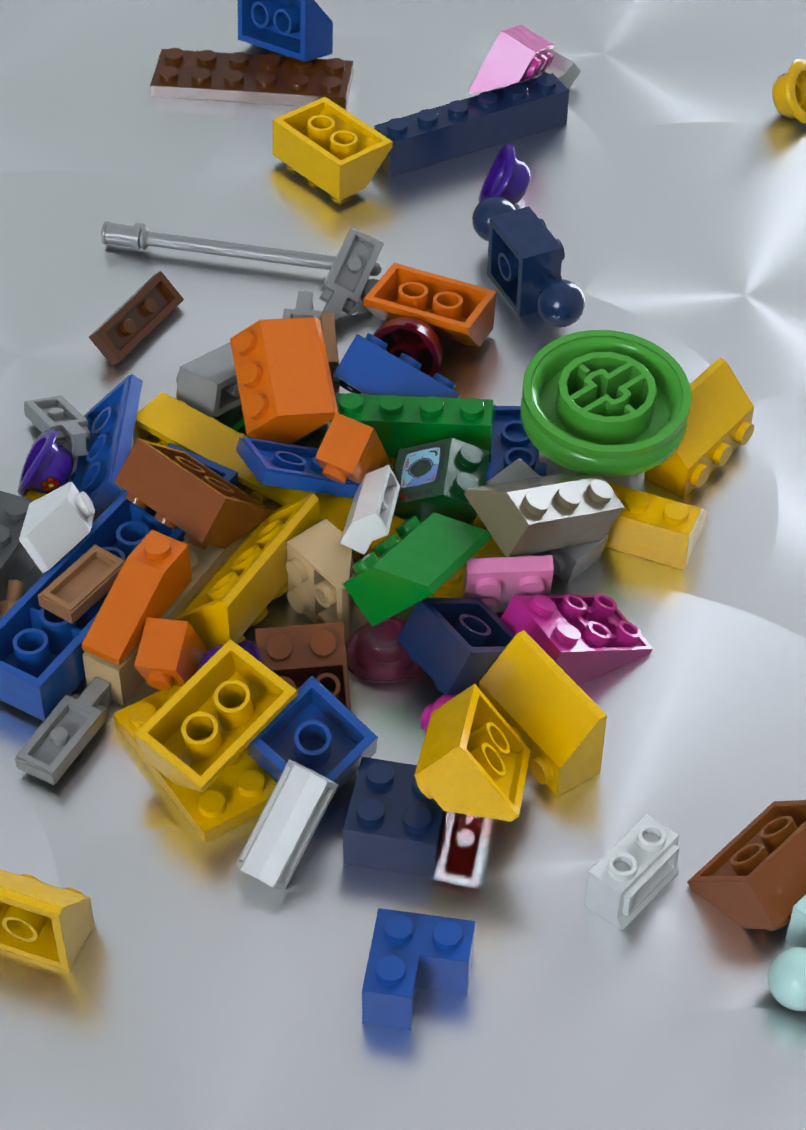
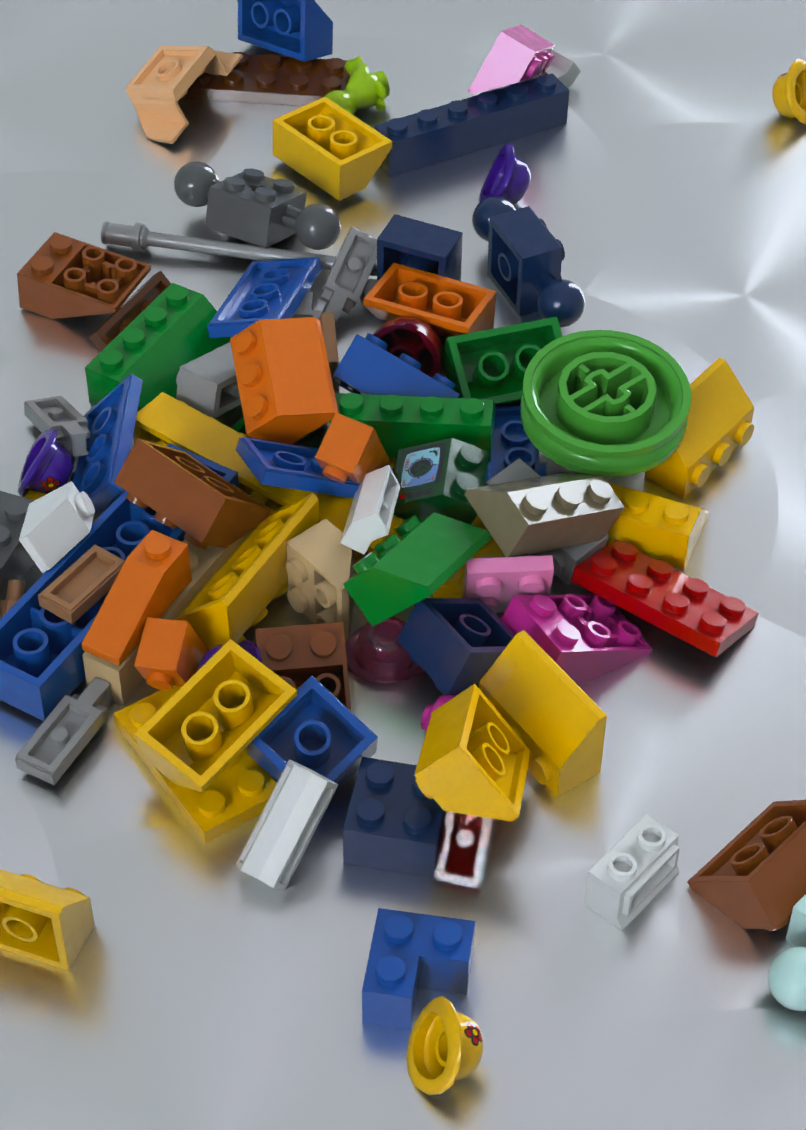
(77, 279): none -> dark orange slope
(155, 346): none -> green slope
(167, 80): none -> light nougat piece
(256, 207): none -> dark grey brick
(265, 292): none -> blue tile
(362, 89): none -> lime animal
(419, 247): none -> dark blue brick
(442, 1047): none -> yellow hat
(495, 360): none -> green slope
(665, 597): none -> red plate

